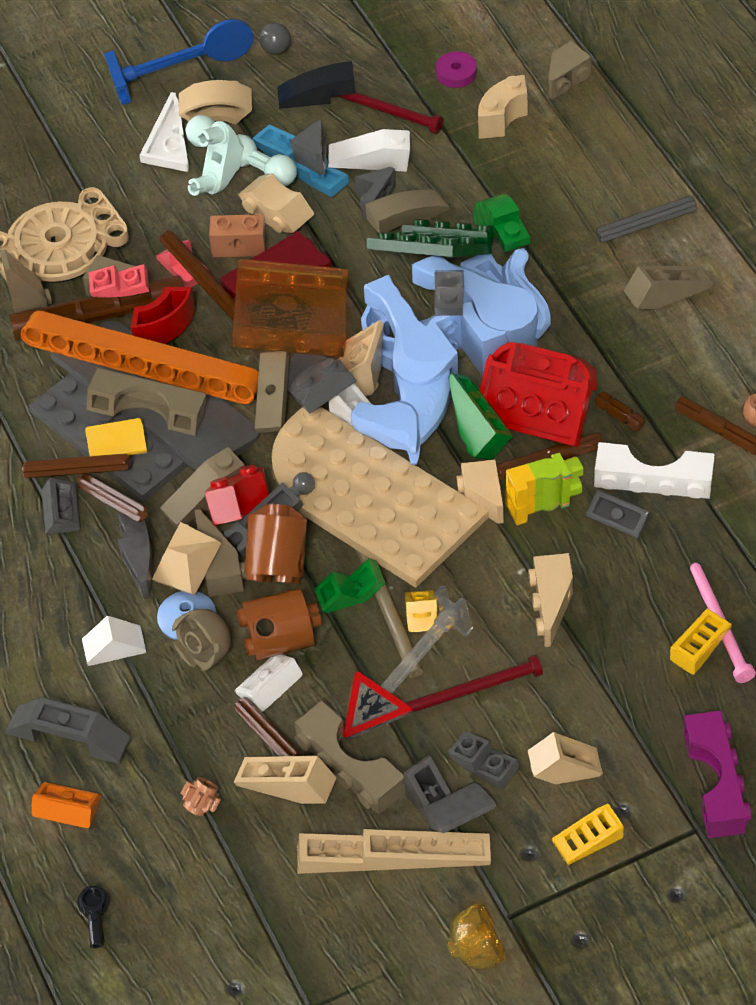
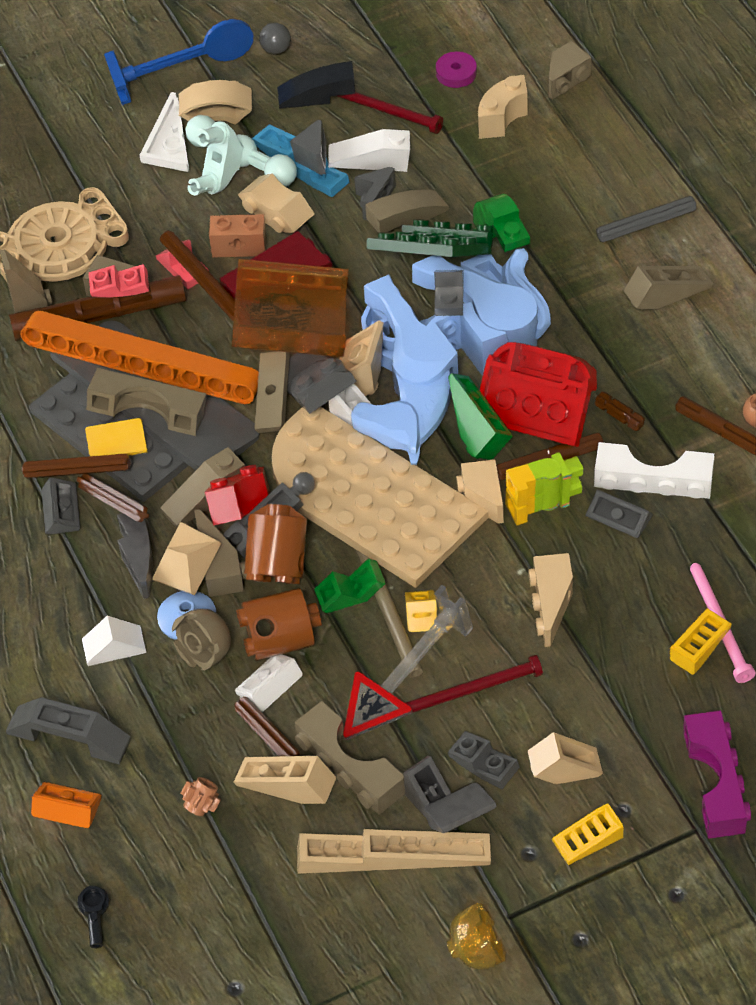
(165, 316): red brick -> none

